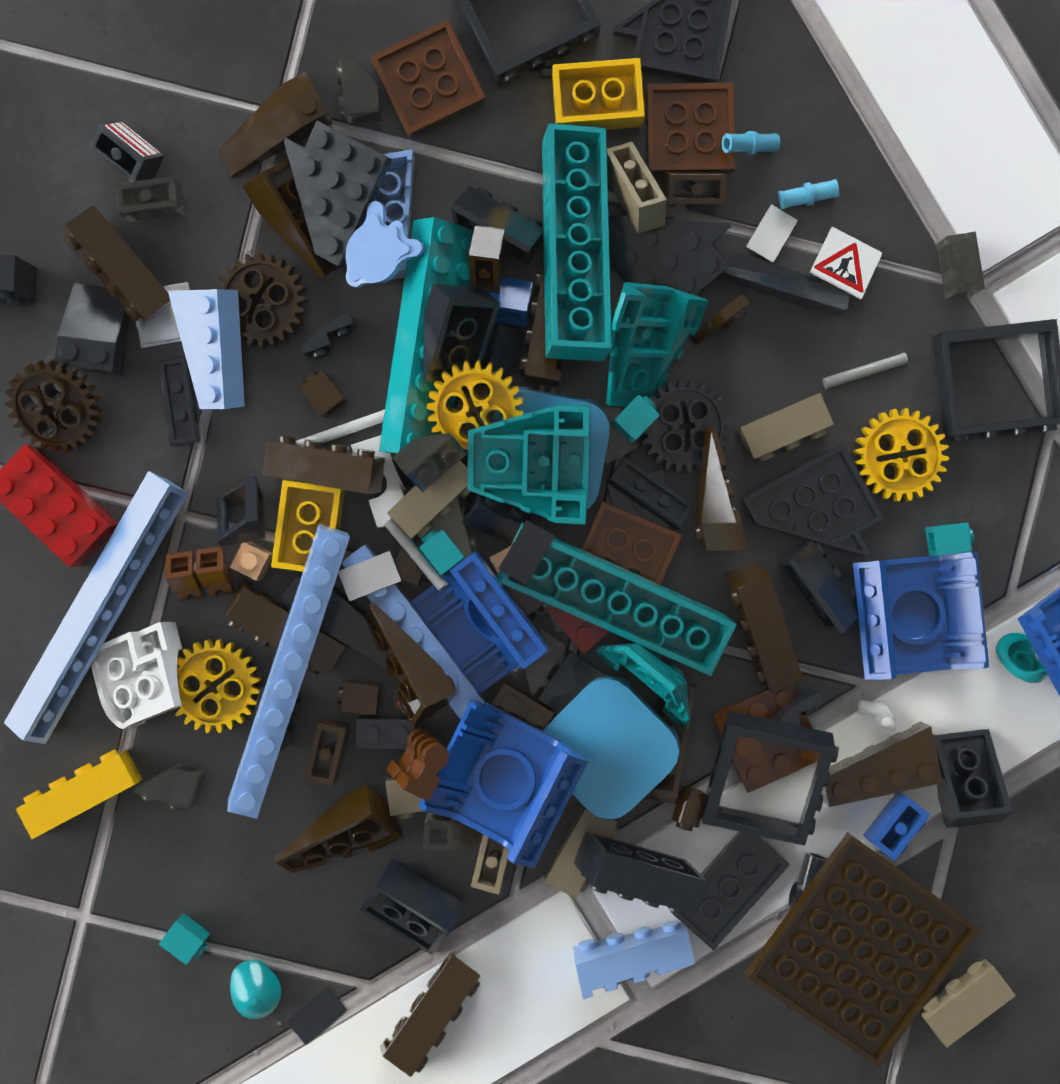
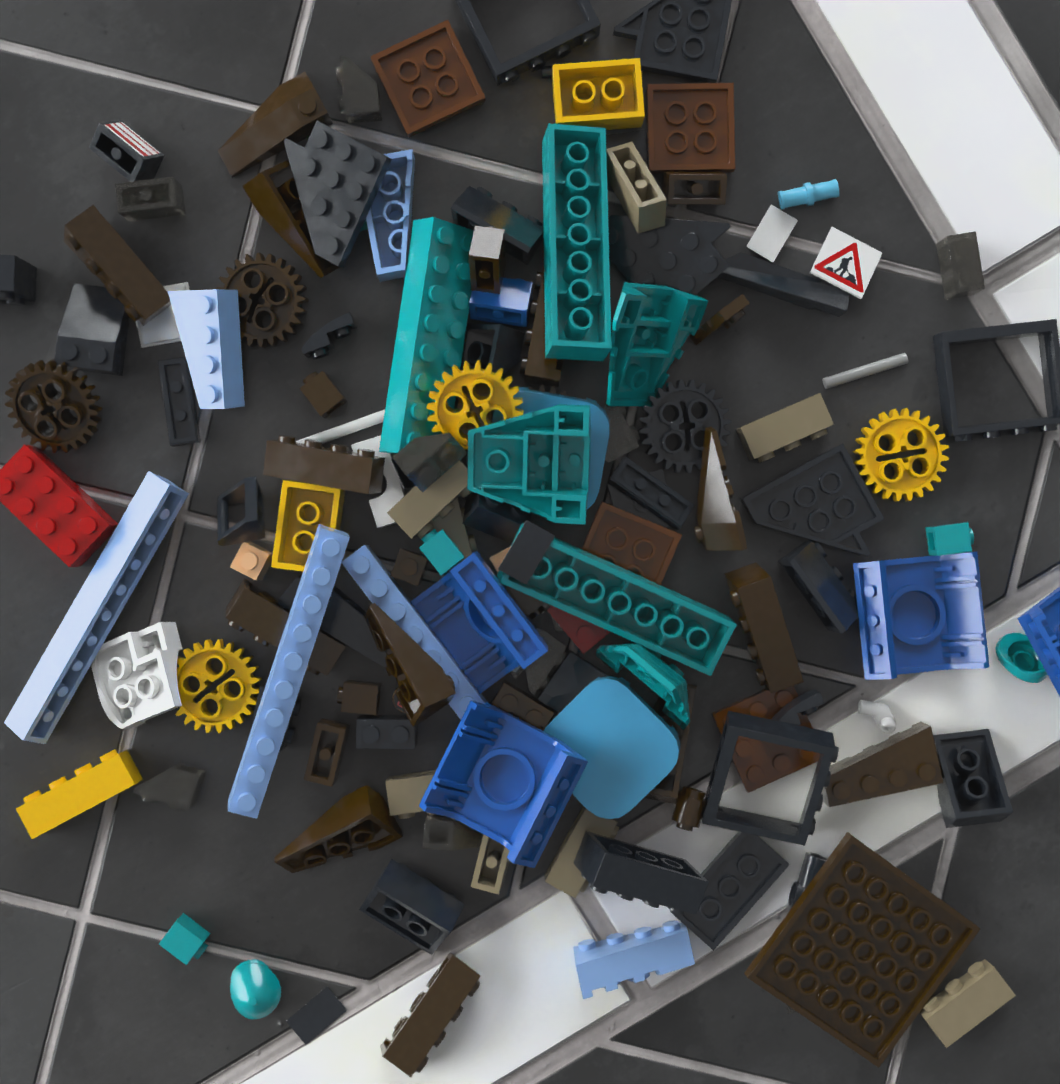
(191, 578): reddish brown legs -> none
(369, 576): white sticker -> none
(378, 250): light blue tile -> none
(416, 554): light grey bar -> none
(420, 764): reddish brown legs -> none
(456, 328): black slope -> none
(636, 418): teal brick -> none
(750, 142): medium azure pin -> none
(896, 825): blue brick -> none

